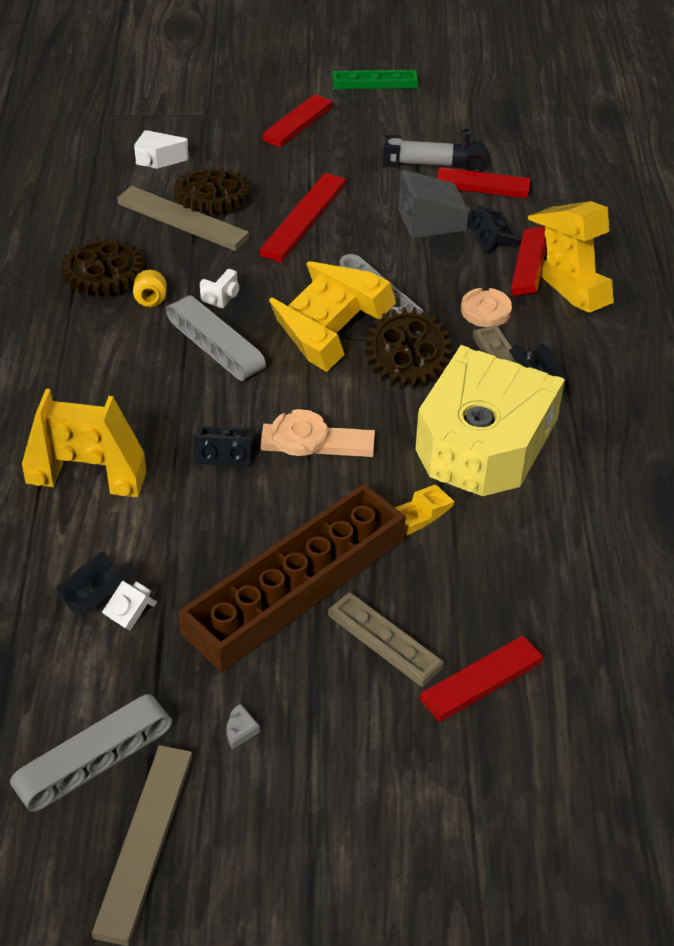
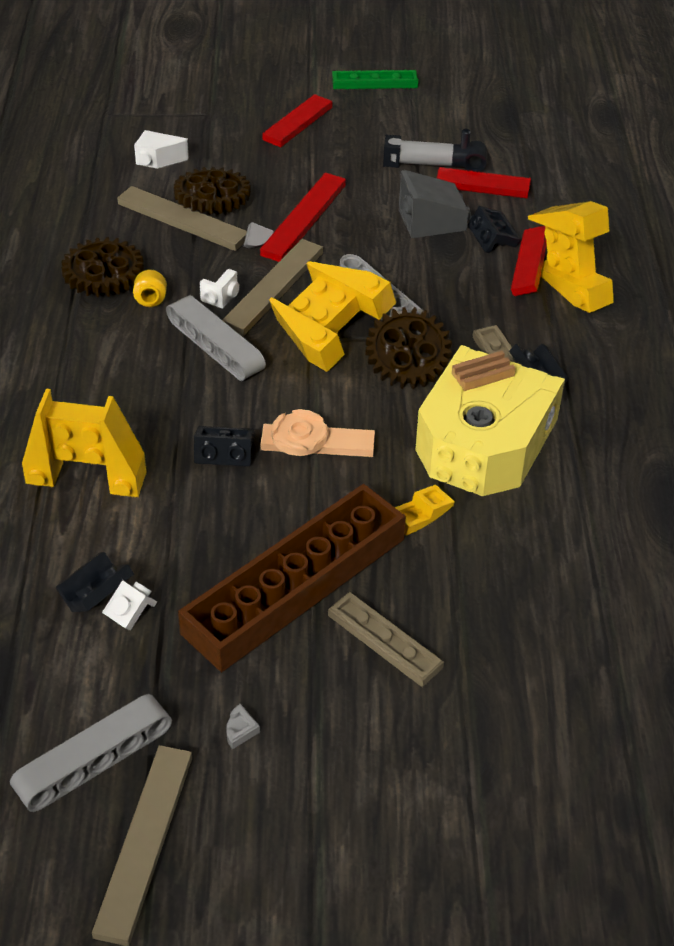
(256, 235): none -> light grey tile
(273, 285): none -> dark tan tile
(480, 368): none -> medium nougat tile
(481, 678): red tile -> none
(486, 307): light nougat tile -> none

